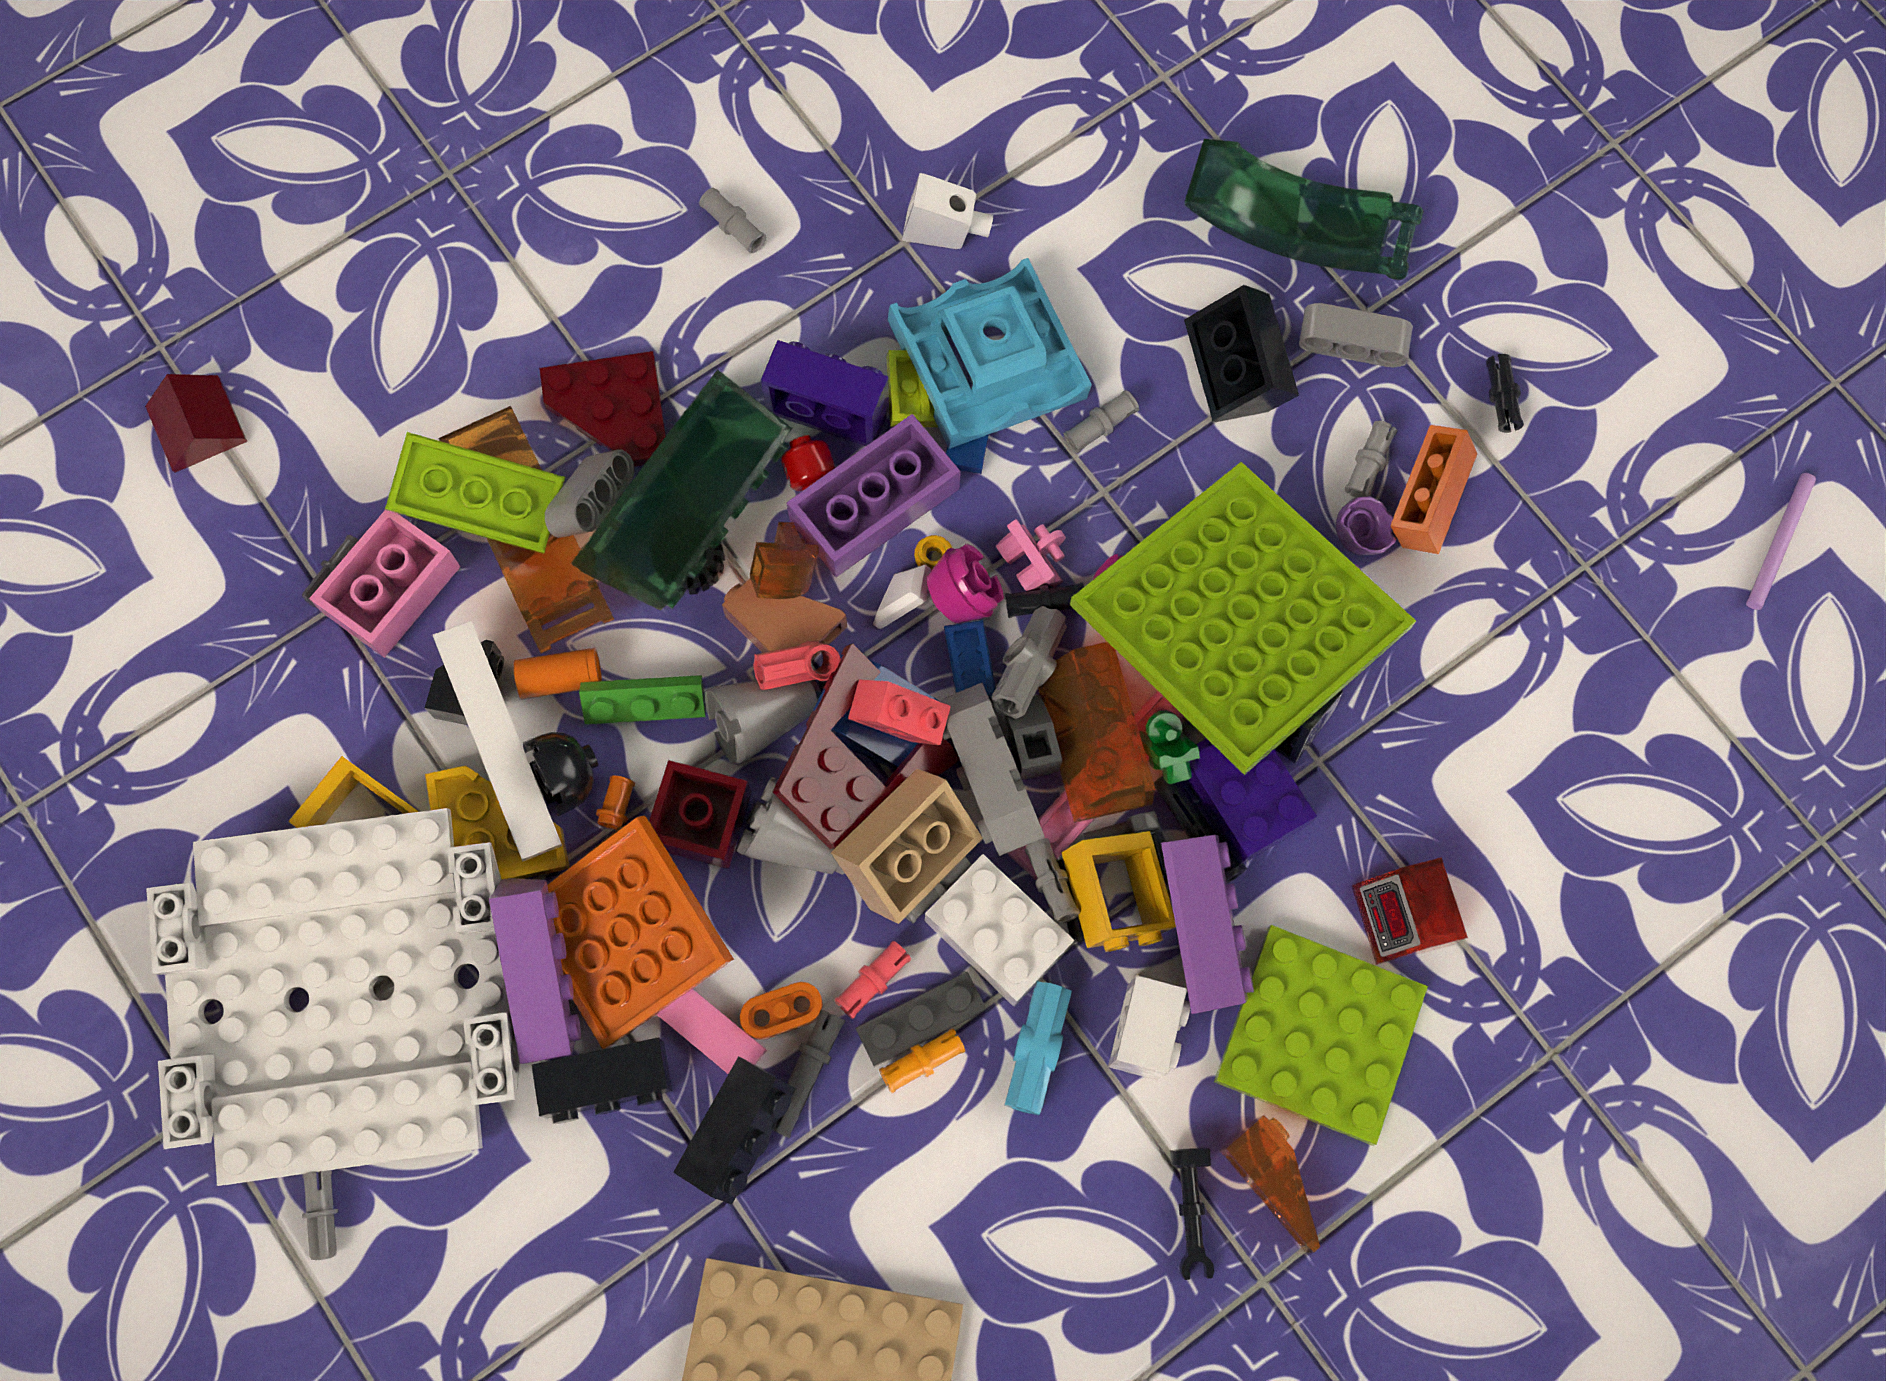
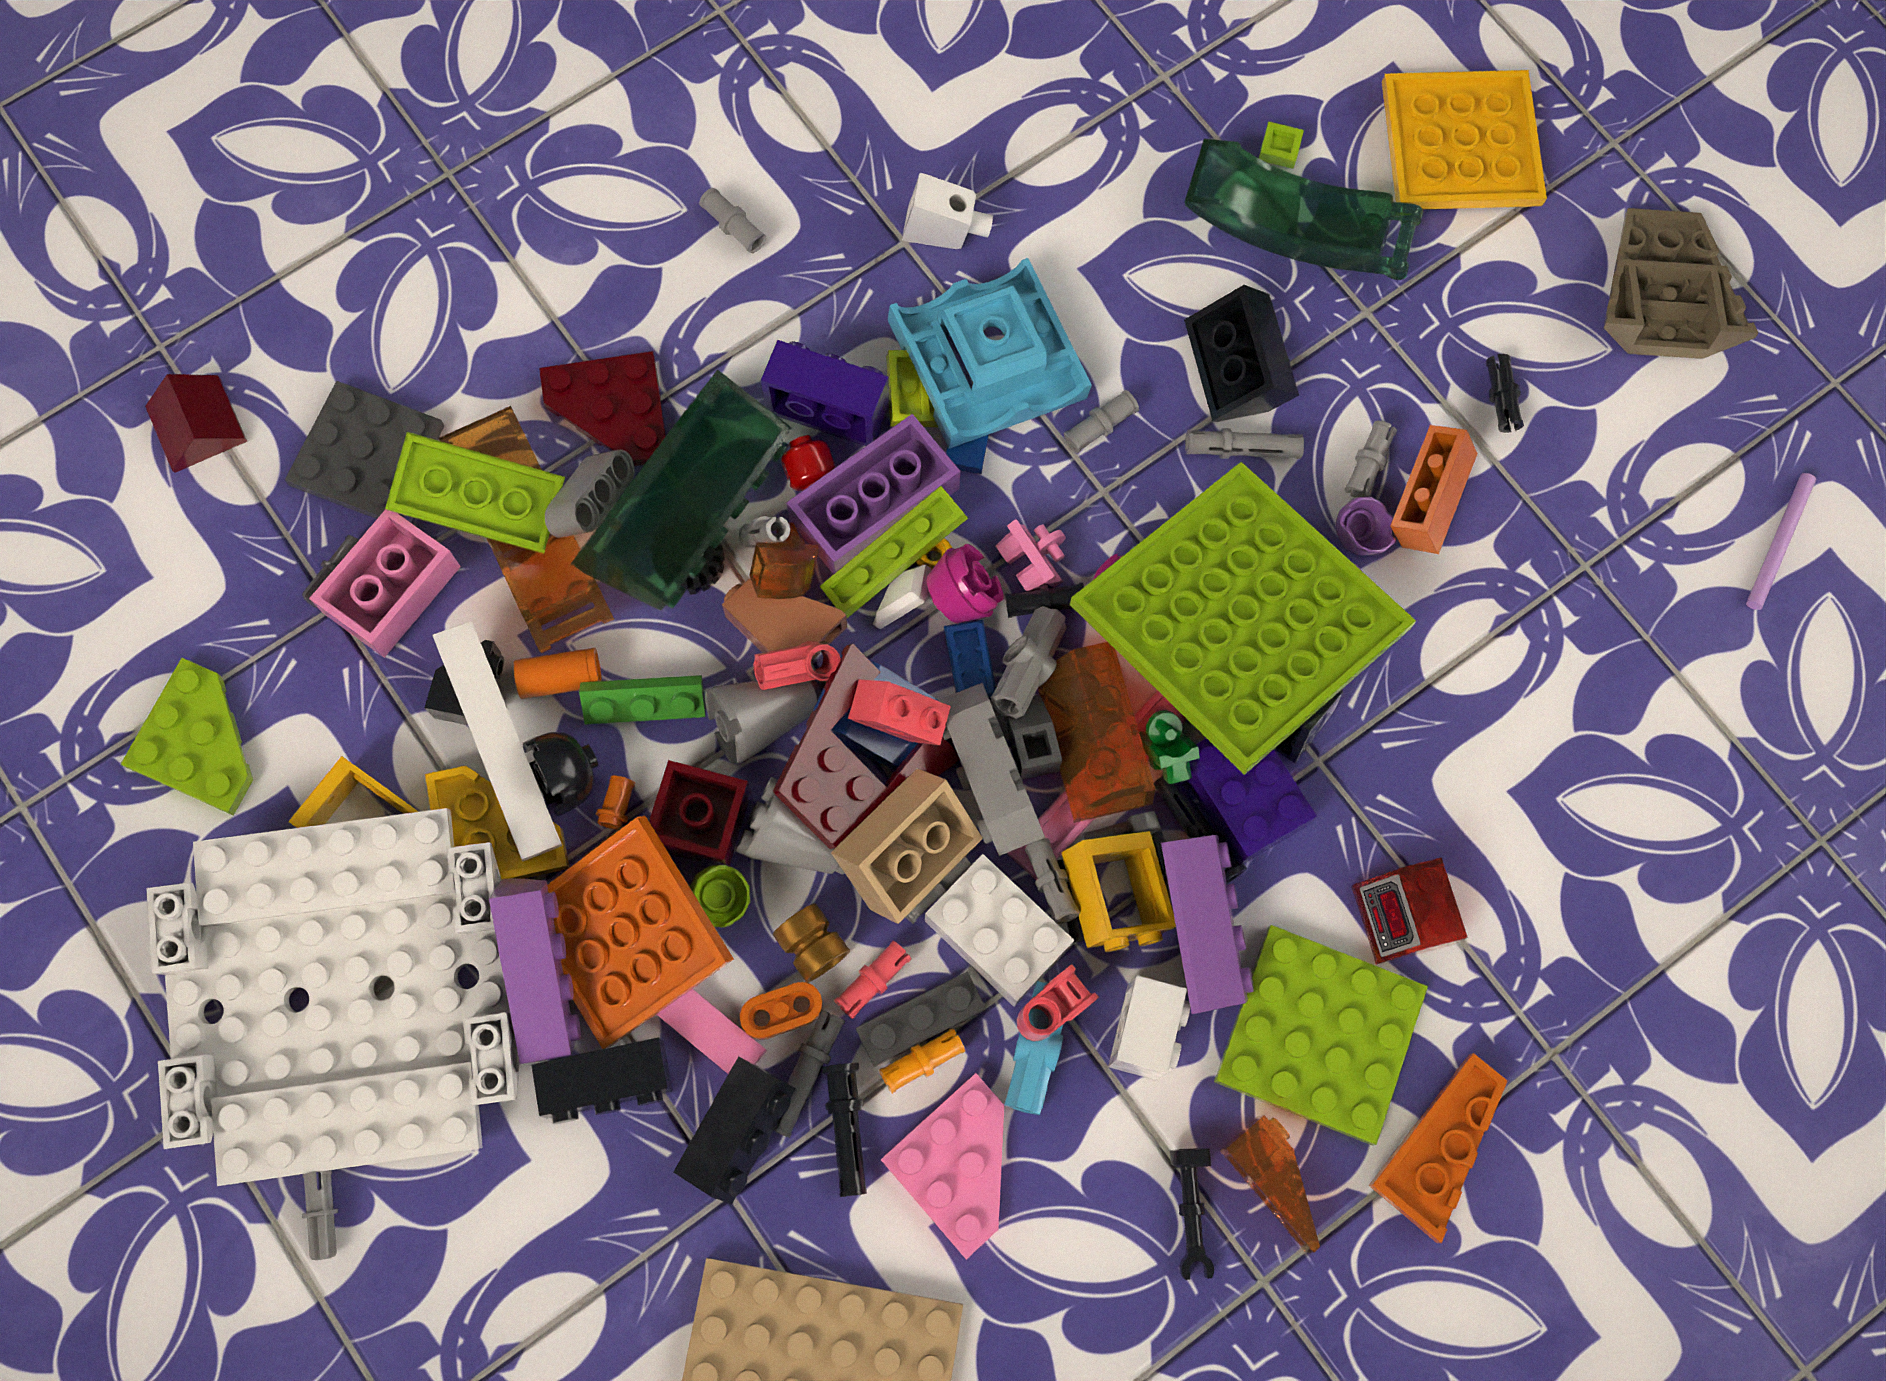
(193, 740): none -> lime plate
(357, 448): none -> dark grey plate
(721, 894): none -> lime hair
(764, 526): none -> light grey pin
(810, 941): none -> pearl gold wheel
(844, 1108): none -> black pin
(893, 552): none -> lime plate
(955, 1165): none -> bright pink plate
(1060, 1000): none -> coral piece
(1229, 443): none -> light grey pin
(1281, 145): none -> lime plate
(1356, 335): light grey beam -> none
(1434, 1158): none -> orange wing
(1463, 139): none -> yellow plate
(1672, 290): none -> dark tan wedge

